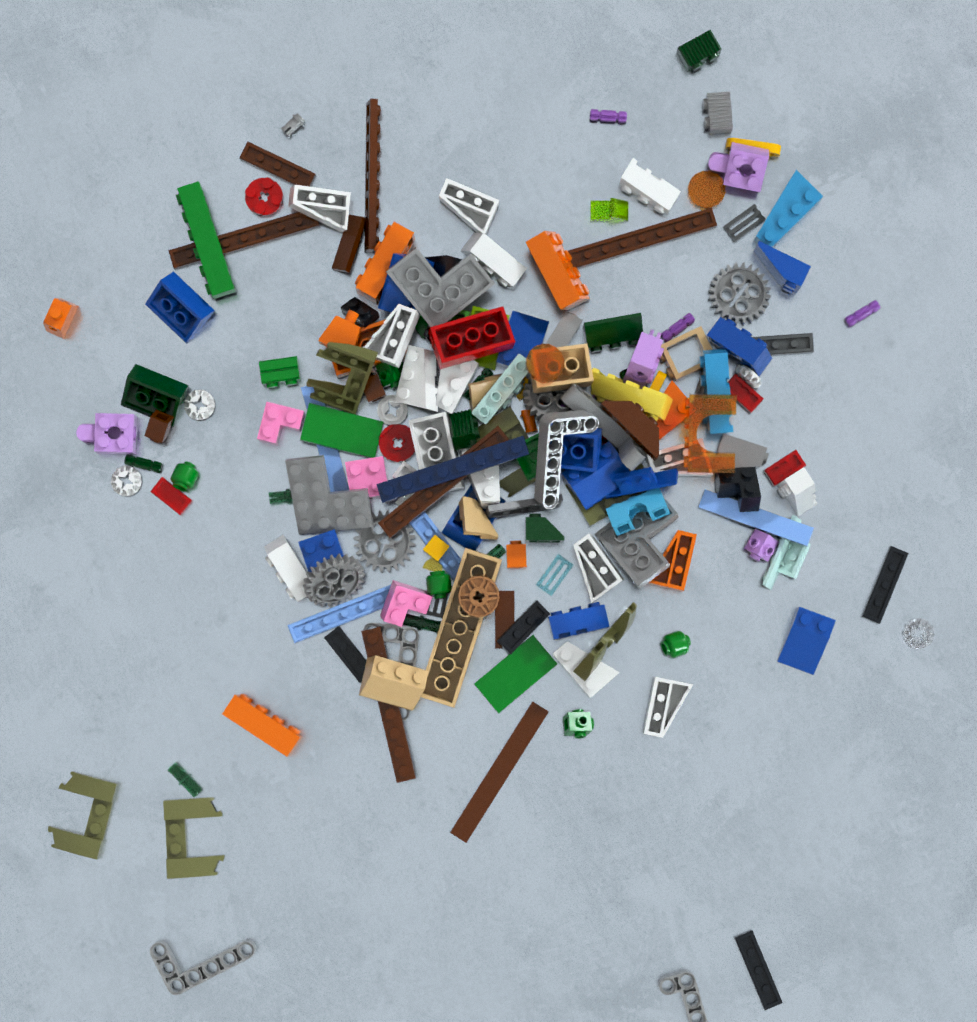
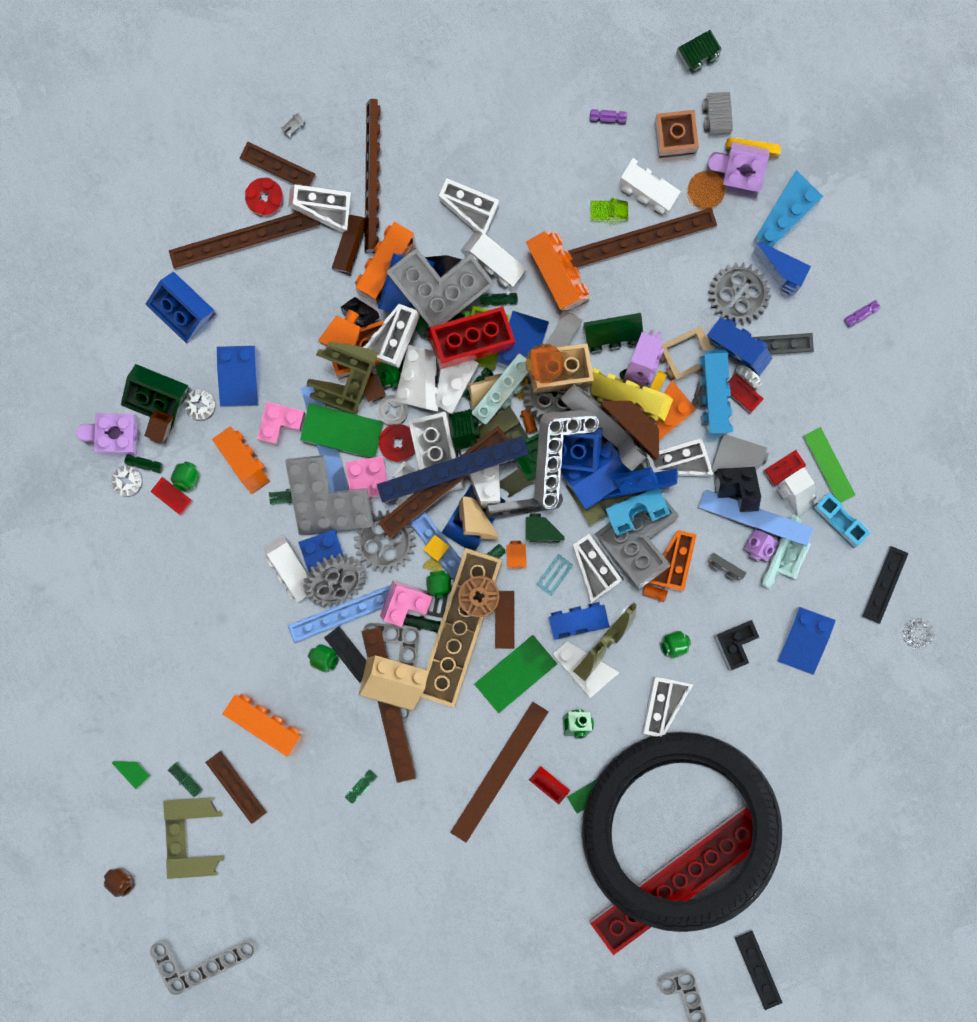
(59, 317): orange torso -> none
(91, 842): olive wedge -> none
(118, 882): none -> reddish brown head
(132, 771): none -> green tile
(206, 240): green brick -> none
(236, 787): none -> reddish brown tile
(237, 375): none -> blue slope
(241, 459): none -> orange wedge
(280, 371): green brick -> none
(323, 658): none -> green head
(360, 786): none -> clear green axle
(497, 299): none -> clear green axle
(523, 627): black tile -> none
(549, 785): none -> red plate
(579, 798): none -> green tile
(654, 592): none -> orange pin
(676, 133): none -> nougat brick
(677, 327): medium lavender axle -> none
(682, 876): none -> red brick
(689, 914): none -> black tyre
(697, 457): clear orange arch -> none
(721, 564): none -> dark grey plate
(731, 643): none -> black brick
(757, 213): dark grey tile -> none
(829, 465): none -> bright green tile
(838, 518): none -> medium azure arch

